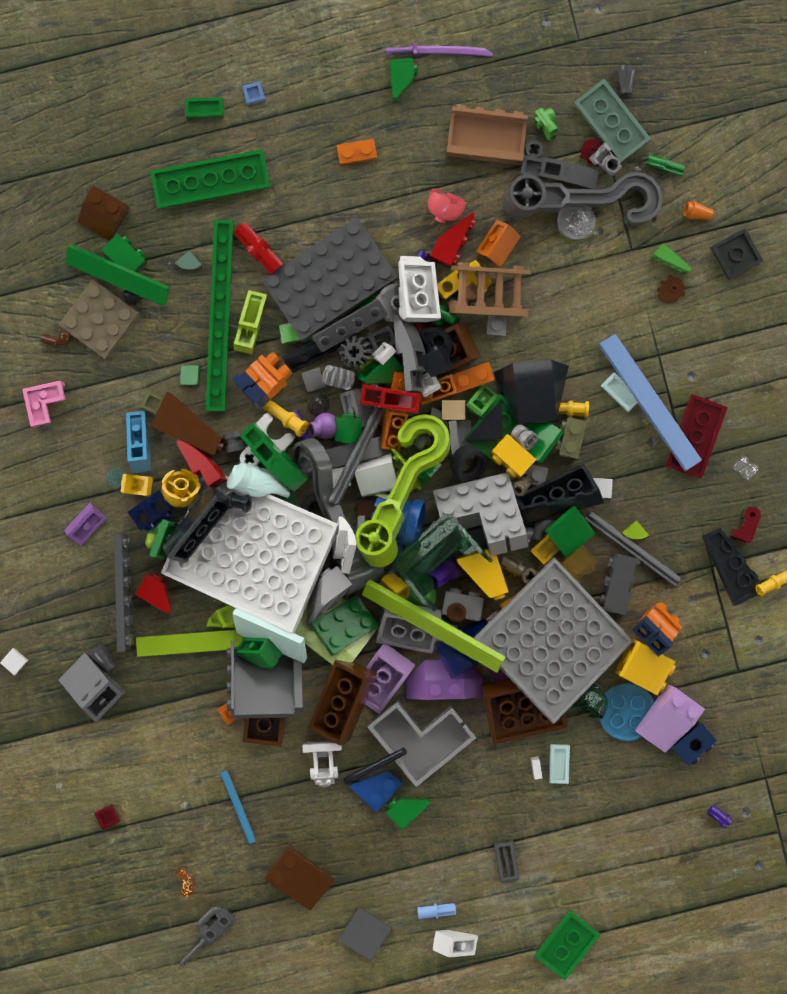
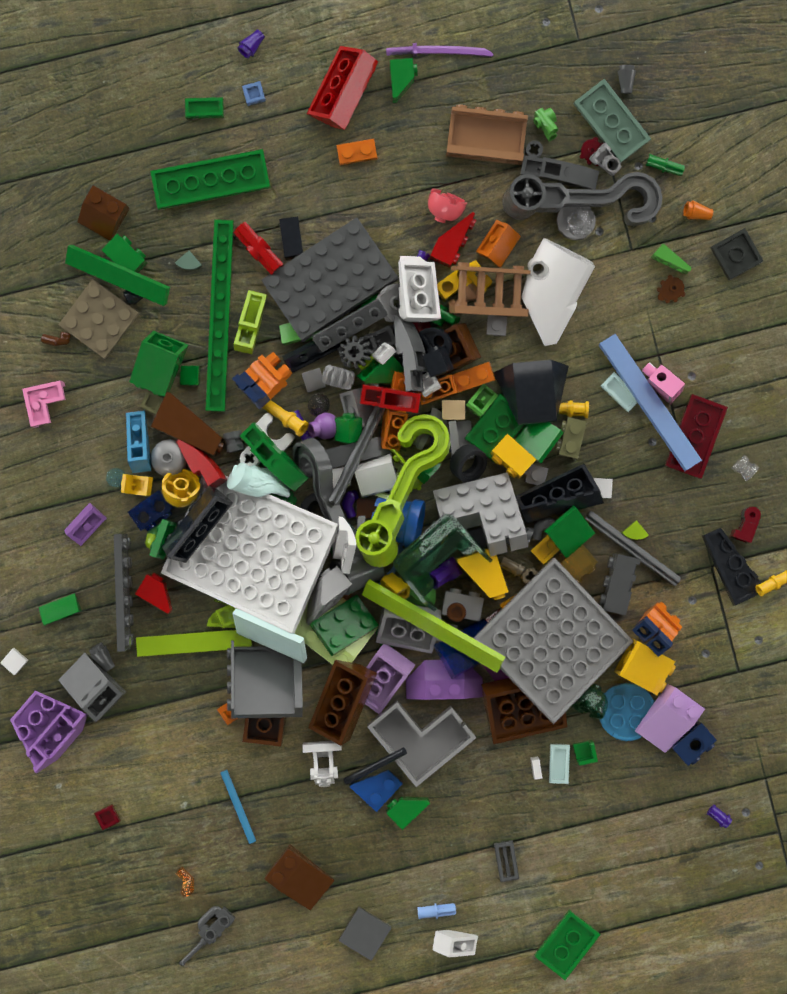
(47, 728): none -> medium lavender wedge
(59, 609): none -> green slope
(158, 363): none -> green slope
(168, 458): none -> light grey cylinder
(239, 501): black bush -> none
(250, 44): none -> dark purple cone
(259, 652): green slope -> none
(291, 236): none -> black tile
(342, 87): none -> red slope
(348, 502): none -> dark purple arm
(490, 428): black tile -> none
(520, 487): dark tan pin -> none
(525, 438): light grey wheel -> none
(555, 288): none -> white panel
(585, 752): none -> green panel
(667, 389): none -> bright pink torso

